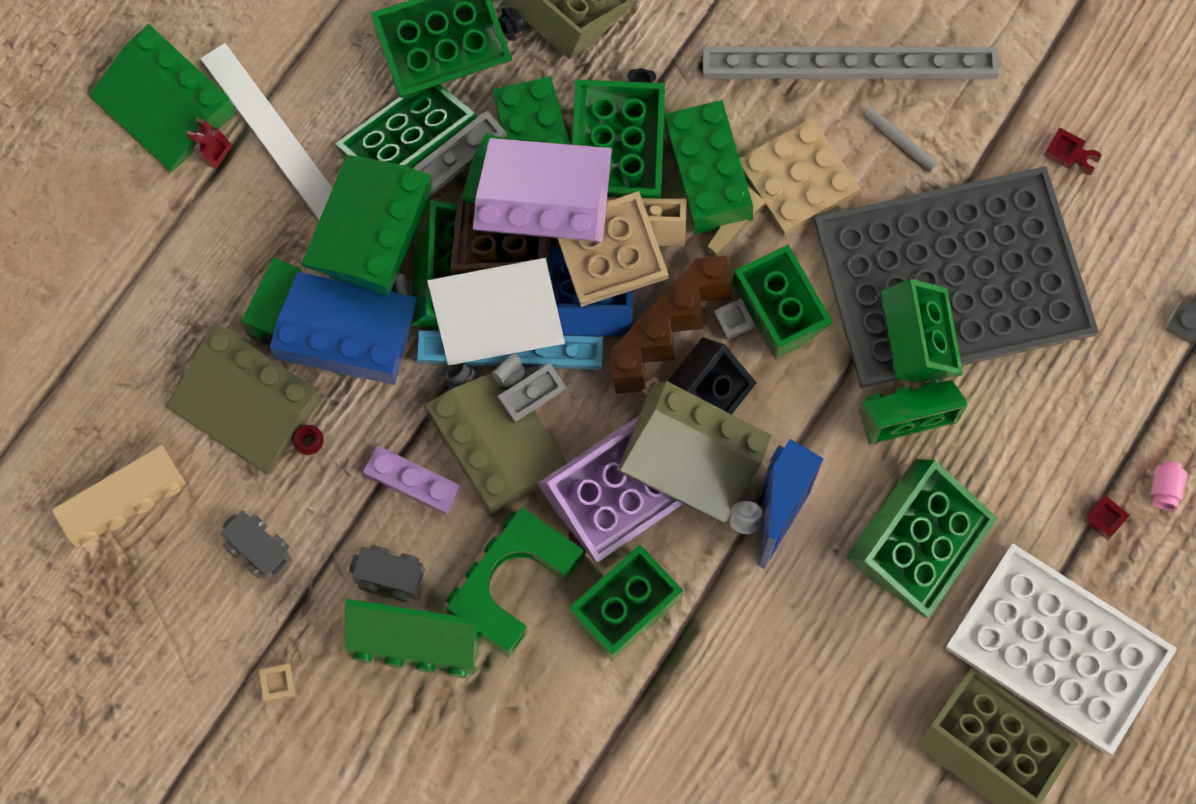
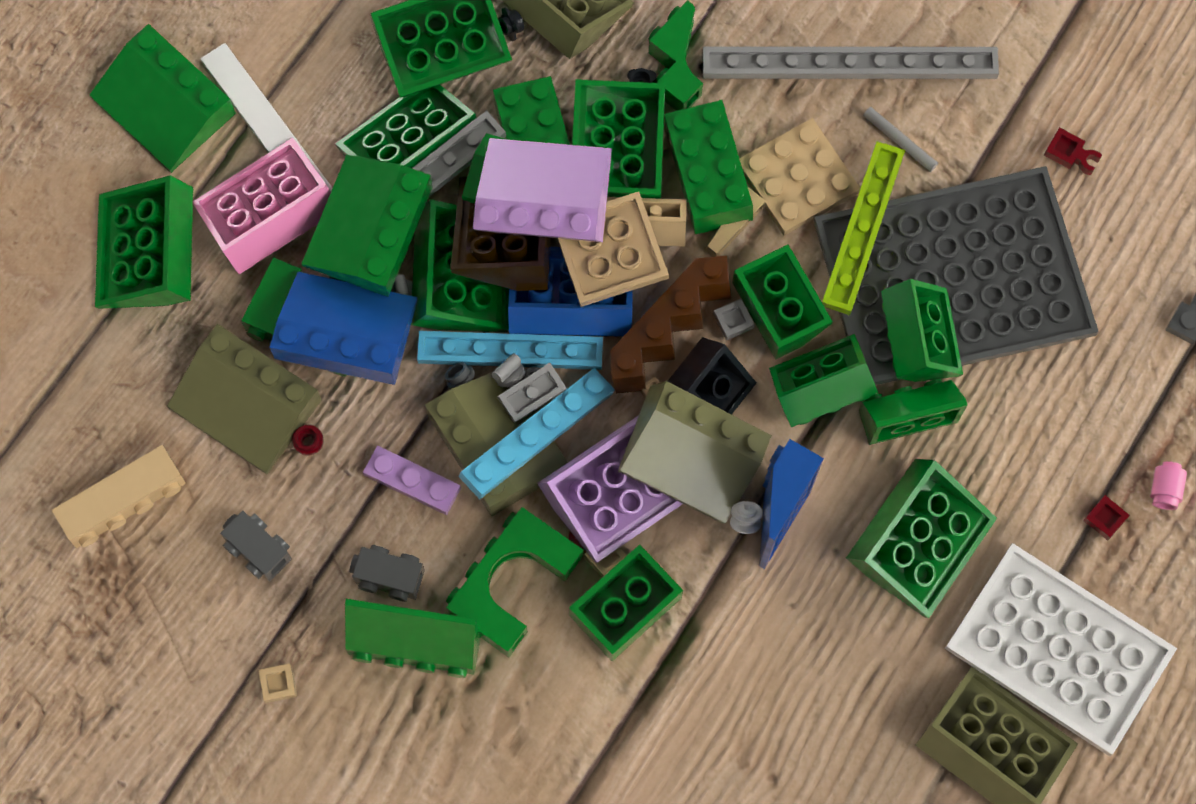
(144, 245): none -> green slope
(211, 143): dark red plate -> none
(264, 205): none -> bright pink slope
(496, 311): white sticker -> none
(536, 433): none -> medium azure plate
(670, 48): none -> green arch
(823, 380): none -> green slope
(863, 228): none -> lime plate

